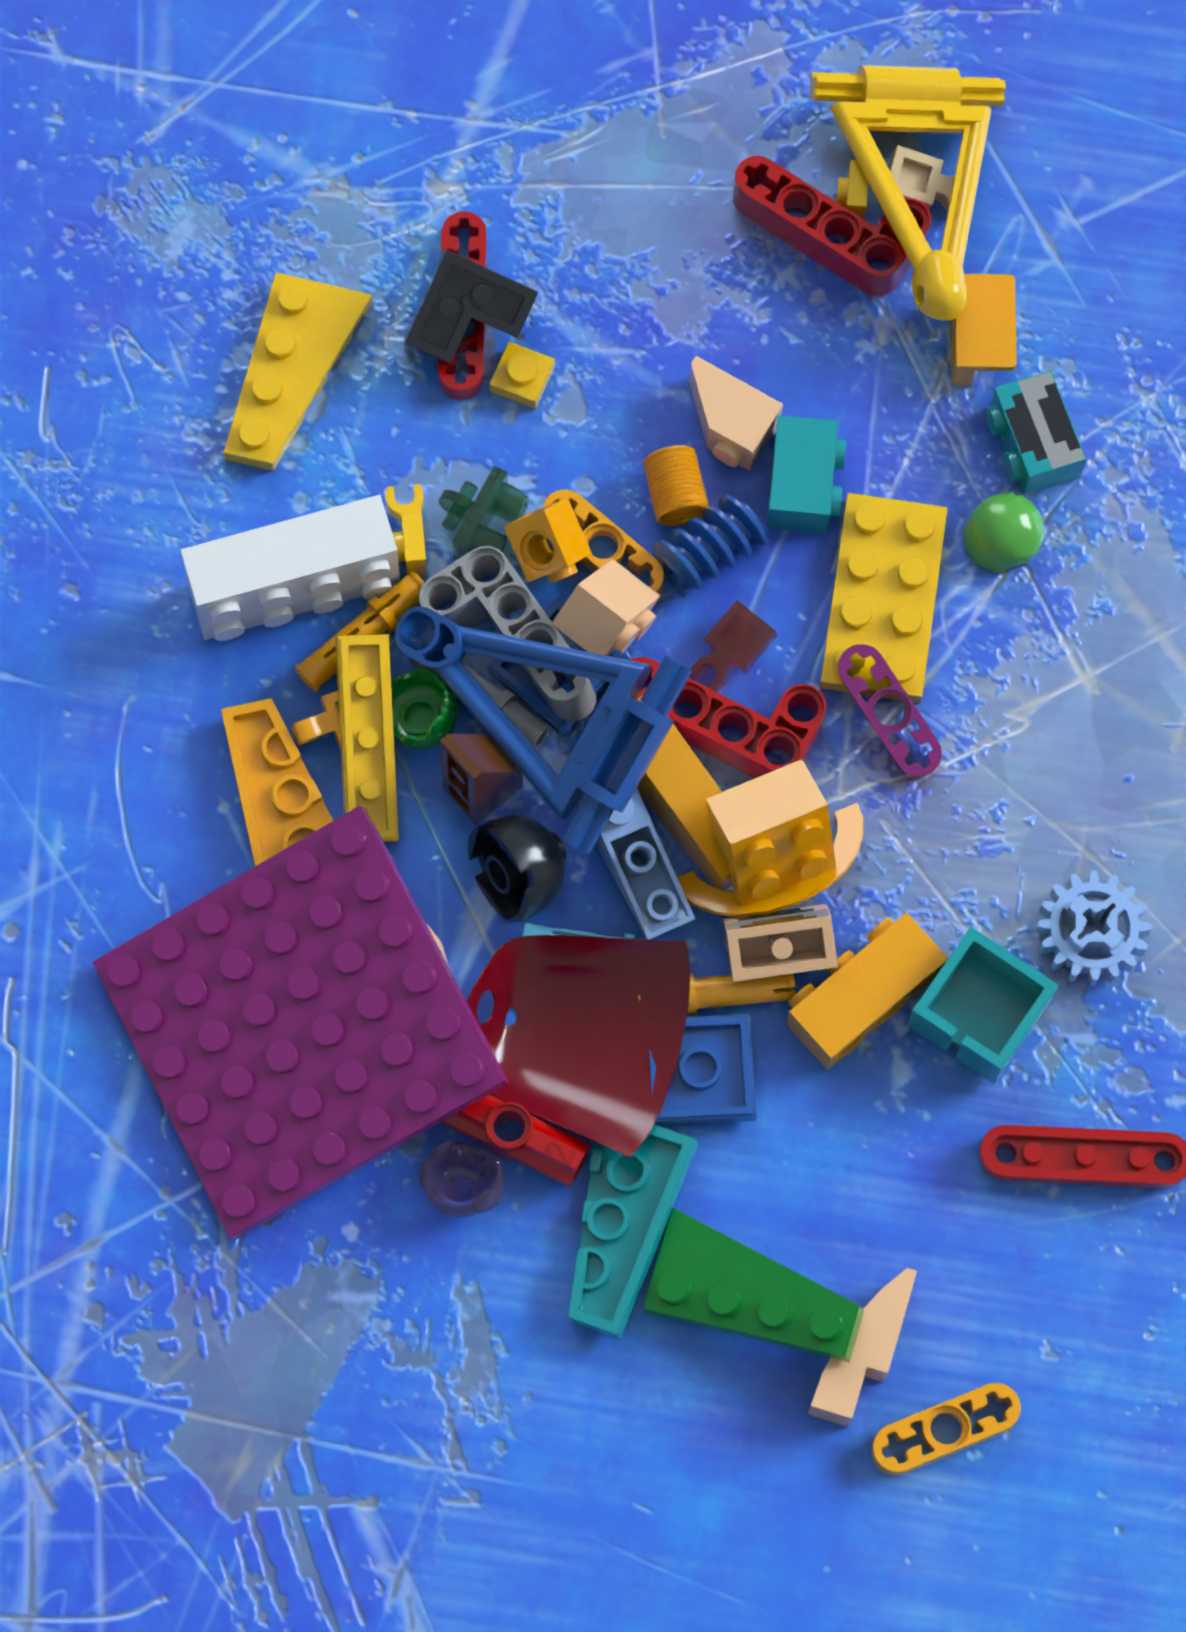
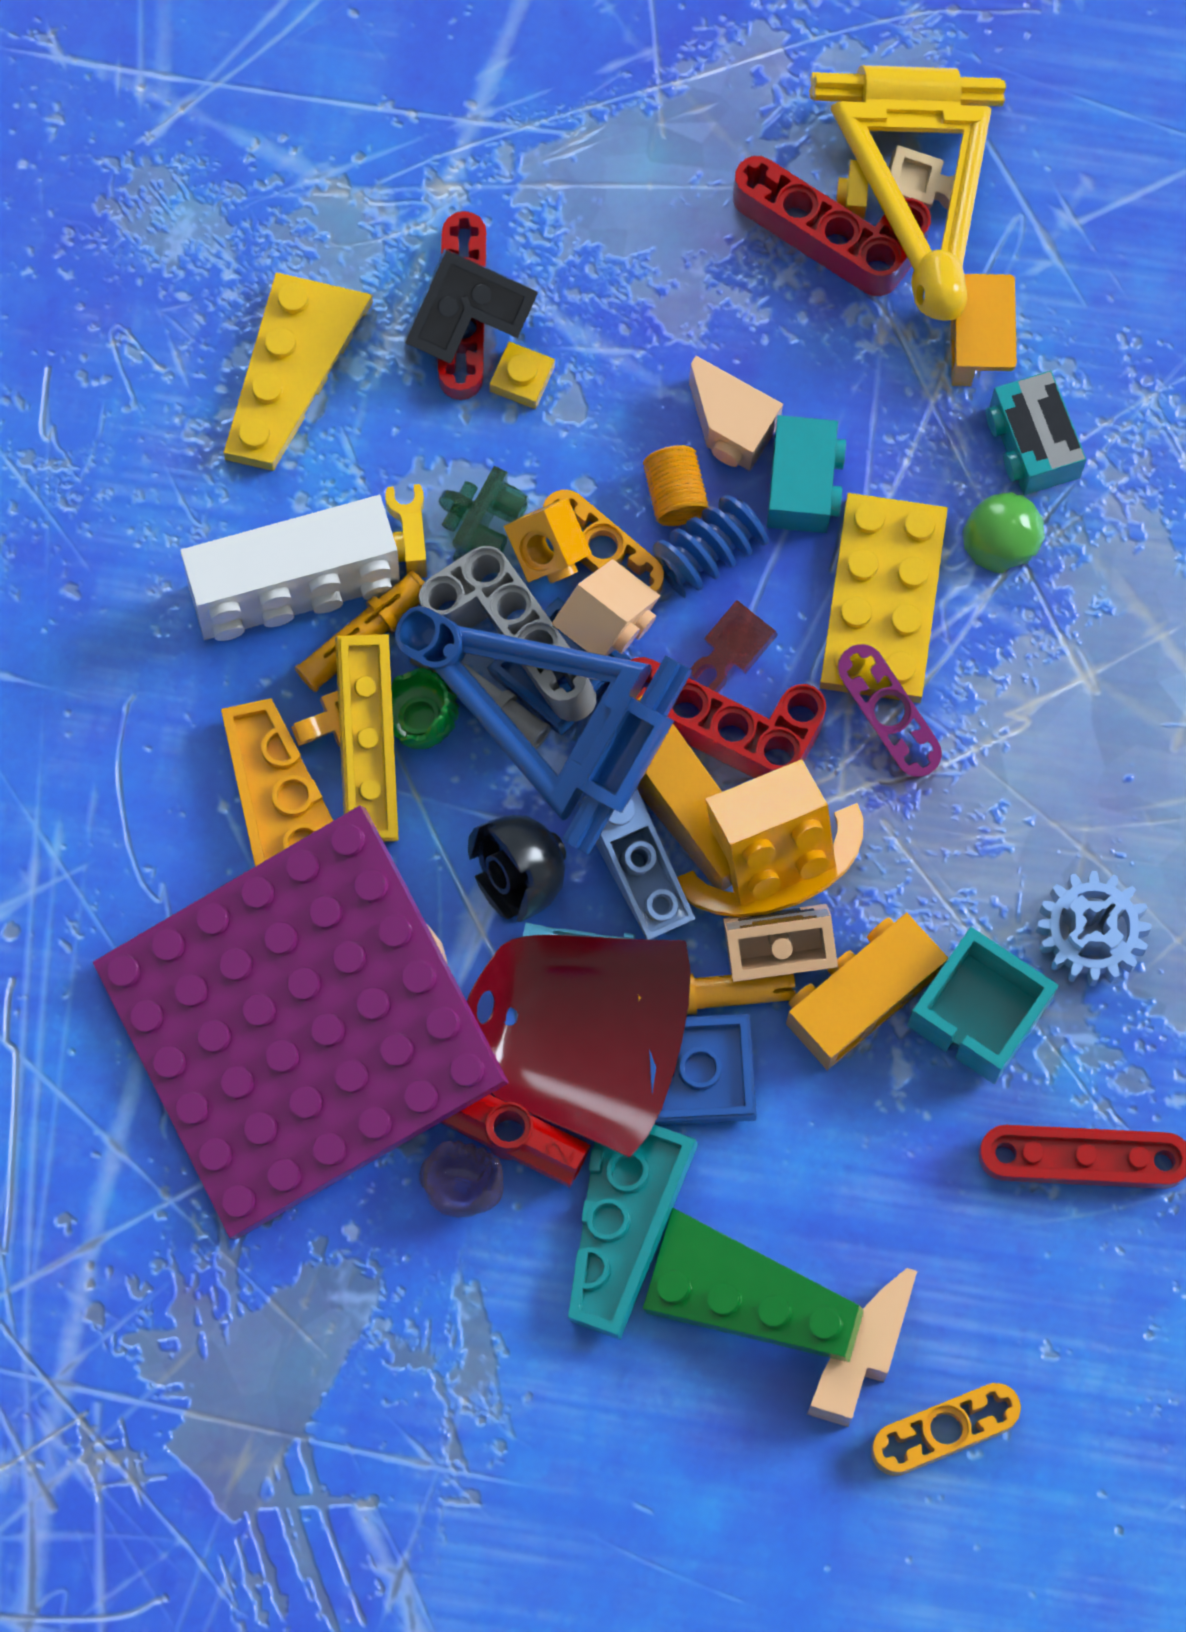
(477, 774): slope -> none

